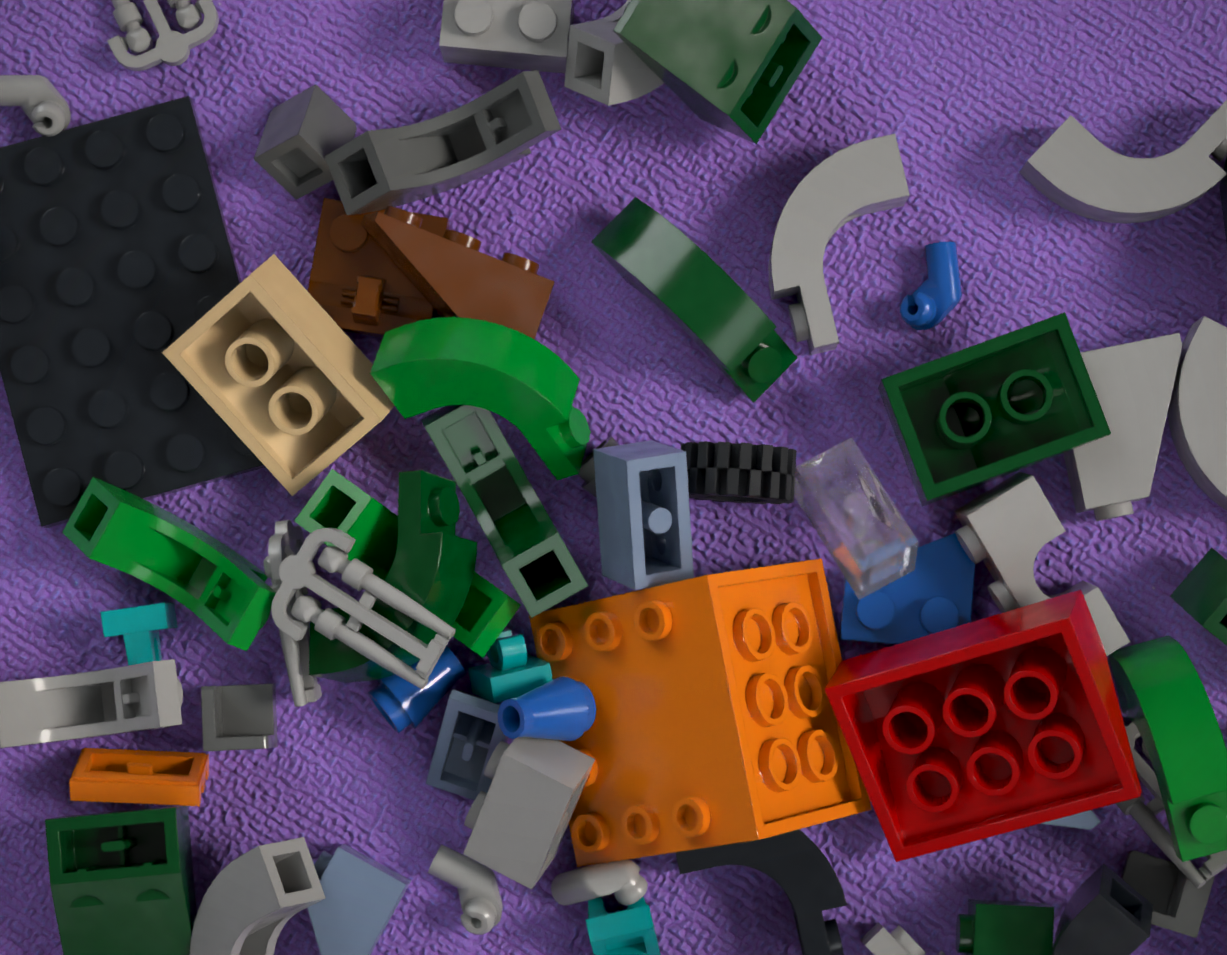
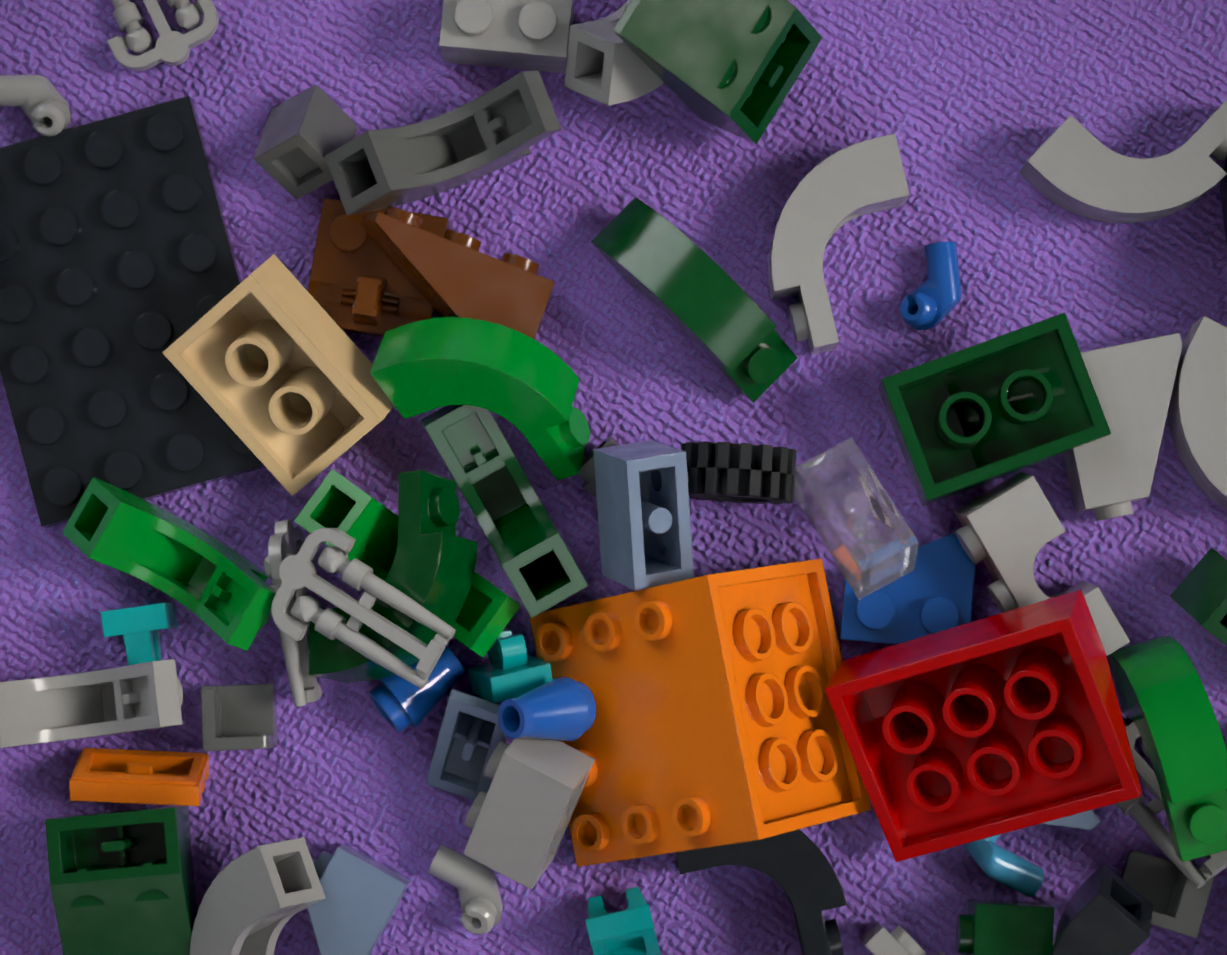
(599, 881): light grey arm -> none
(1006, 866): none -> dark azure arm

